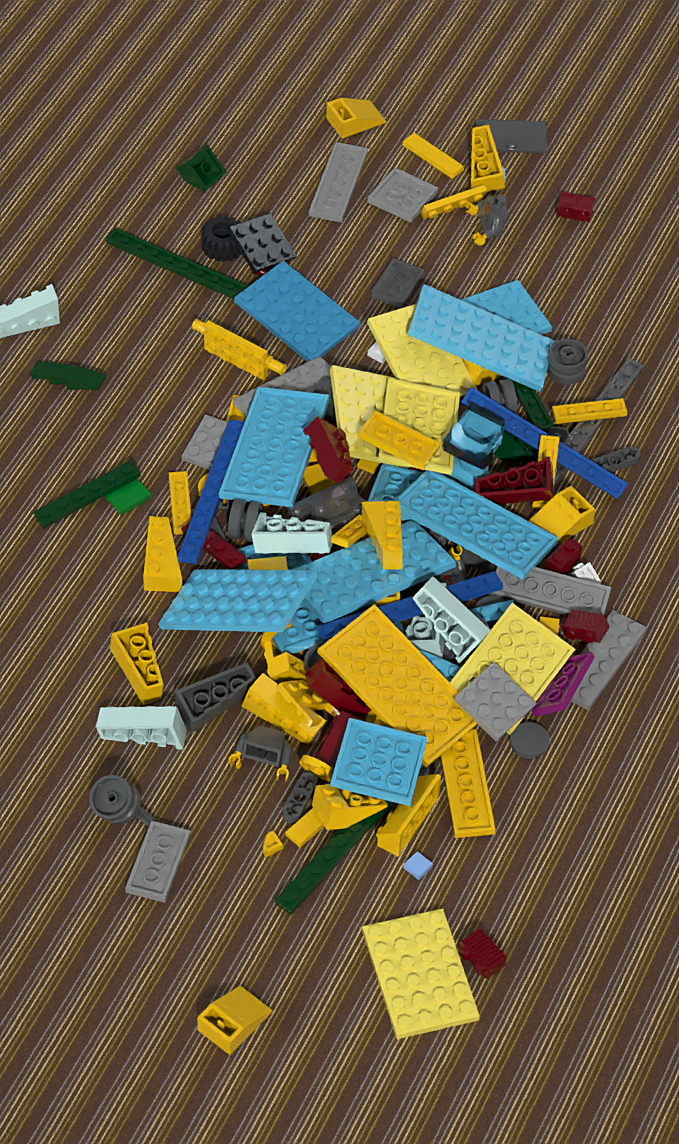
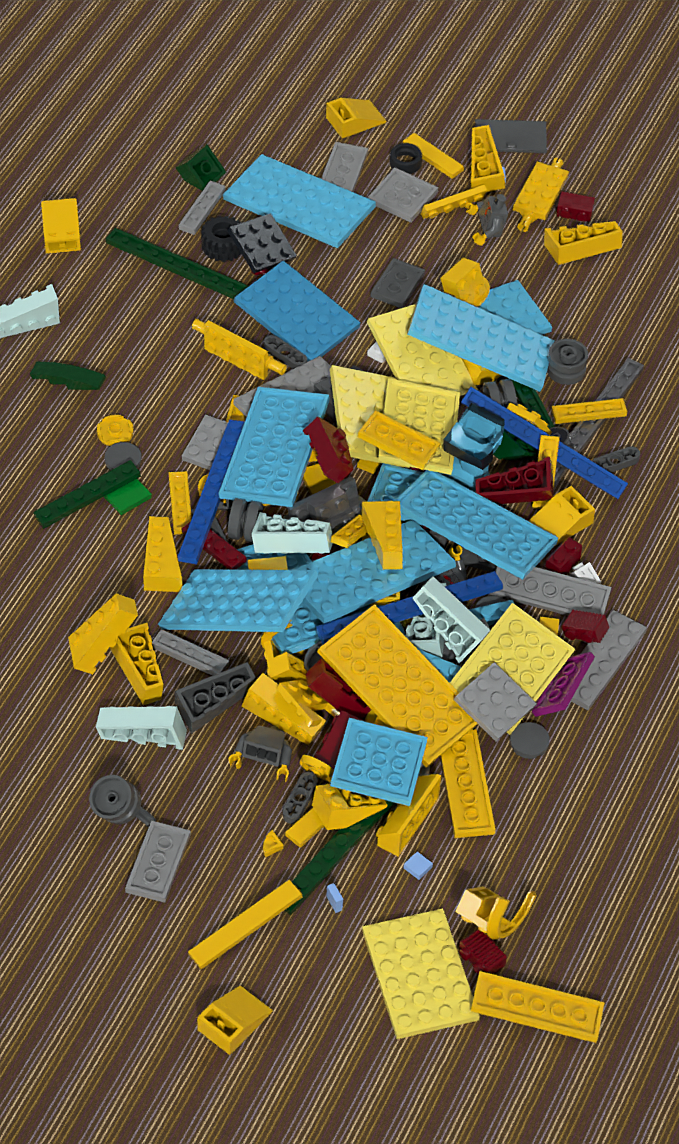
(60, 225): none -> yellow slope
(101, 632): none -> yellow wedge
(114, 430): none -> yellow tile
(121, 453): none -> dark grey tile
(189, 653): none -> light grey plate
(202, 207): none -> light grey plate
(245, 924): none -> yellow tile
(275, 346): none -> dark grey beam
(299, 200): none -> medium azure plate
(334, 898): none -> light blue tile
(409, 150): none -> black tyre
(466, 282): none -> yellow piece
(487, 911): none -> yellow piece
(533, 417): none -> yellow plate
(537, 1007): none -> yellow plate
(540, 192): none -> yellow plate
(582, 242): none -> yellow wedge

